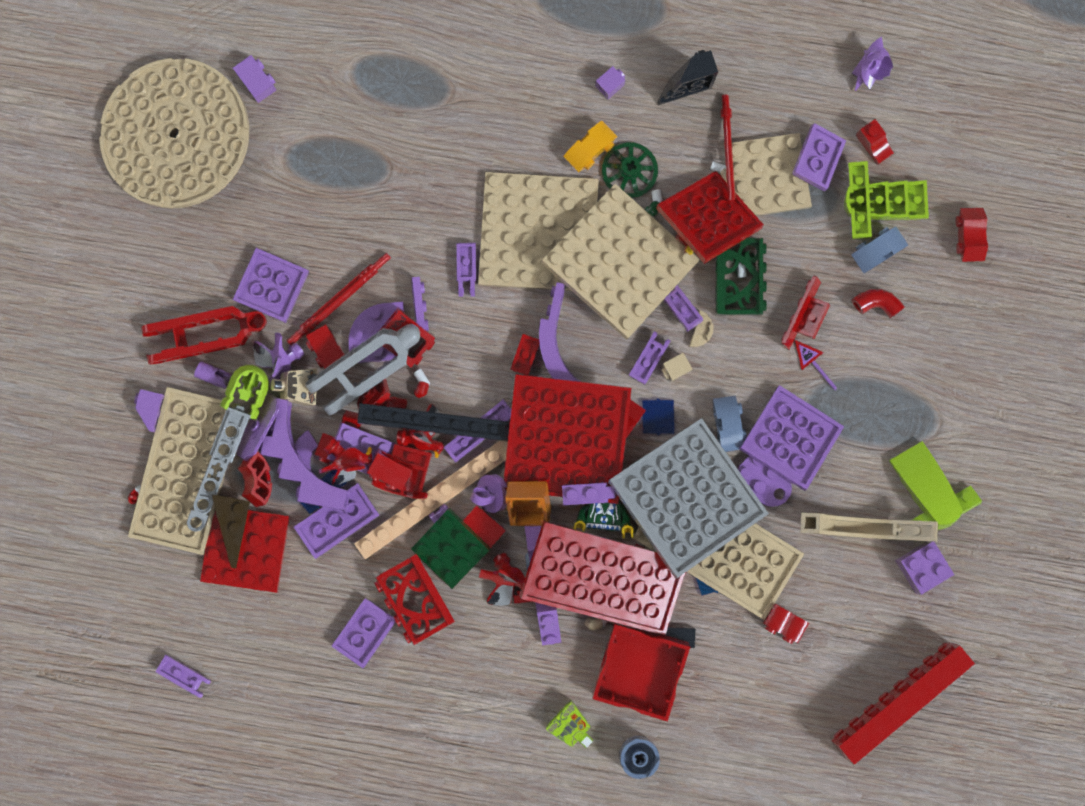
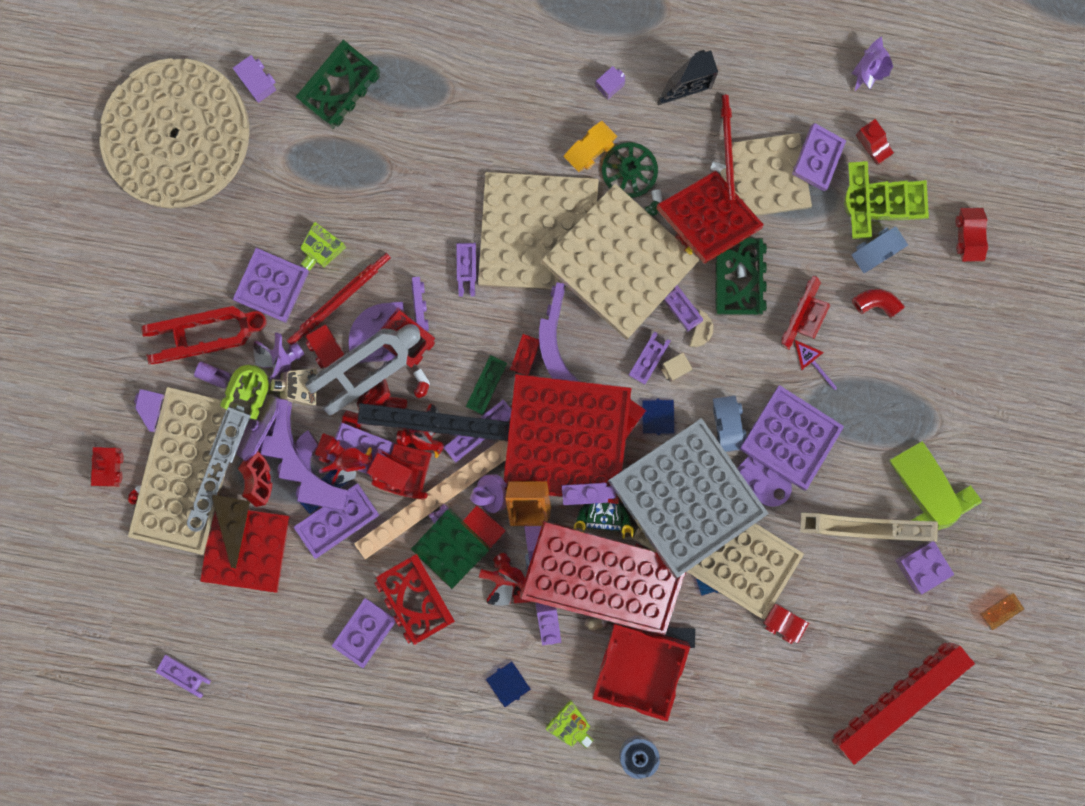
(106, 467): none -> red brick
(320, 247): none -> torso
(338, 58): none -> dark green fence
(486, 385): none -> dark green plate
(508, 684): none -> clear blue piece
(1002, 611): none -> clear orange plate

